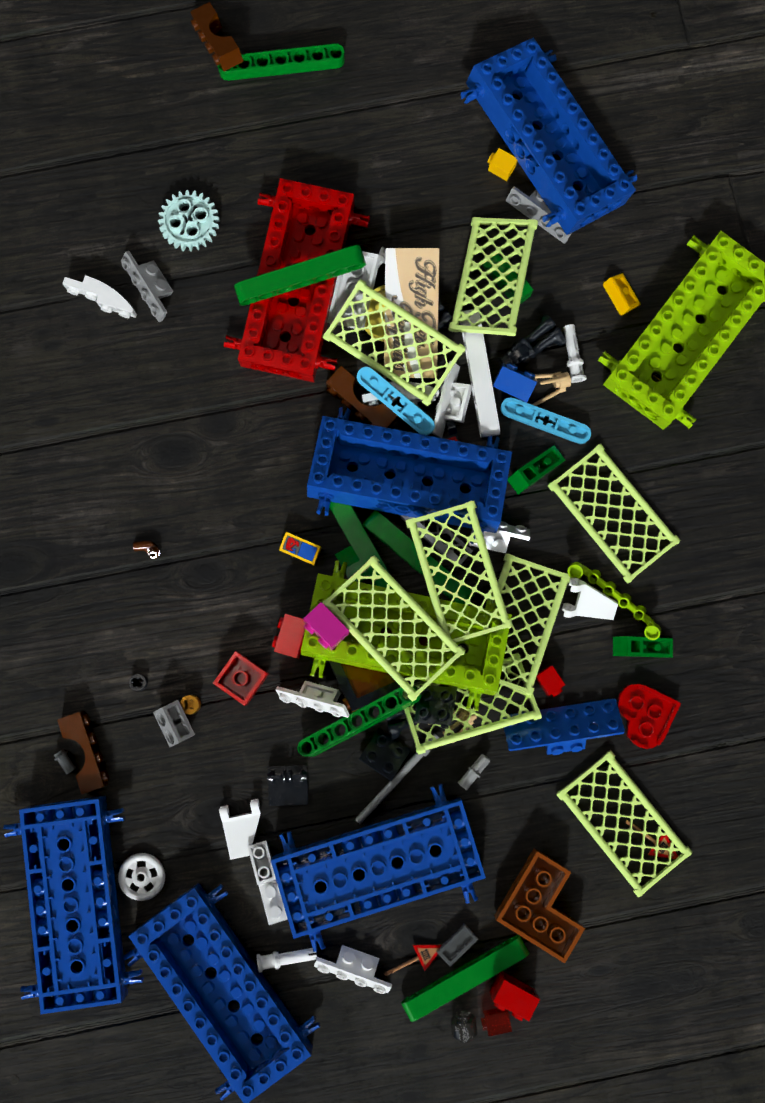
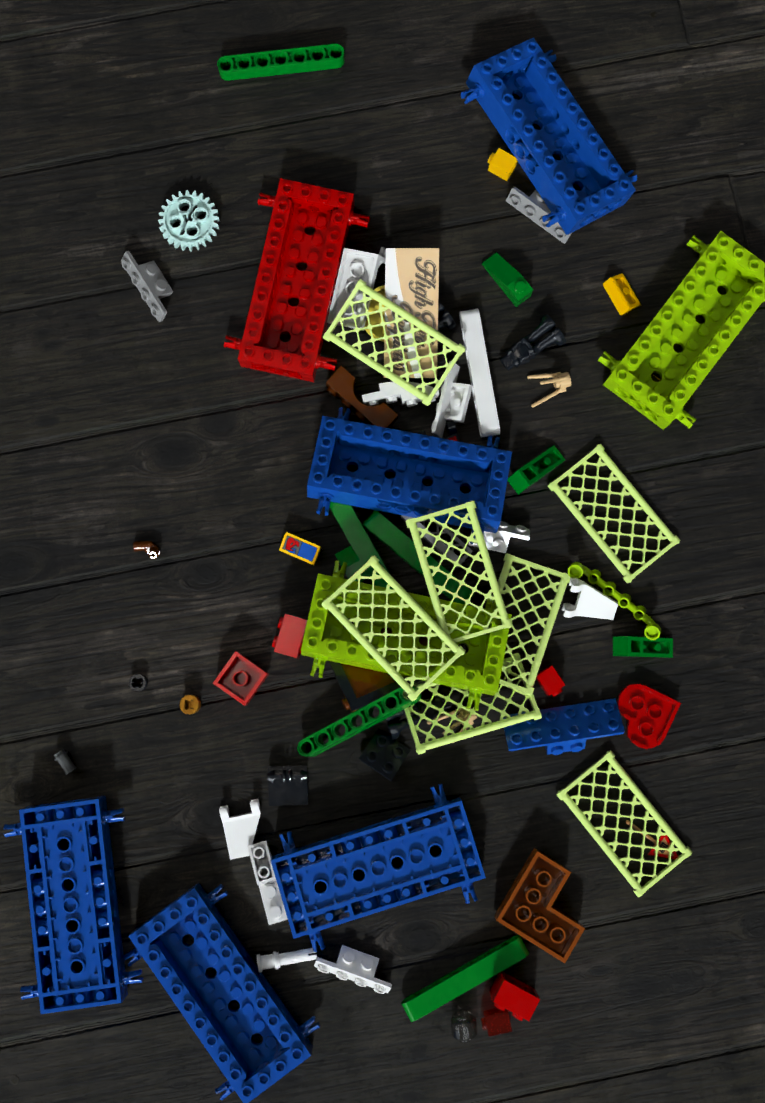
(92, 774): reddish brown arch -> none
(106, 297): white slope -> none
(157, 881): white plate -> none
(173, 723): light grey brick -> none
(223, 49): reddish brown arch -> none
(299, 275): green beam -> none
(315, 696): white bracket -> none
(325, 626): dark pink brick -> none
(381, 388): medium azure piece -> none
(391, 784): light grey bar -> none
(425, 954): piece -> none
(436, 706): black hinge -> none
(457, 945): dark grey plate -> none
(467, 268): yellowish green door -> none
(474, 771): light grey axle -> none
(515, 382): blue brick -> none
(563, 426): medium azure piece -> none
(575, 362): white pin -> none

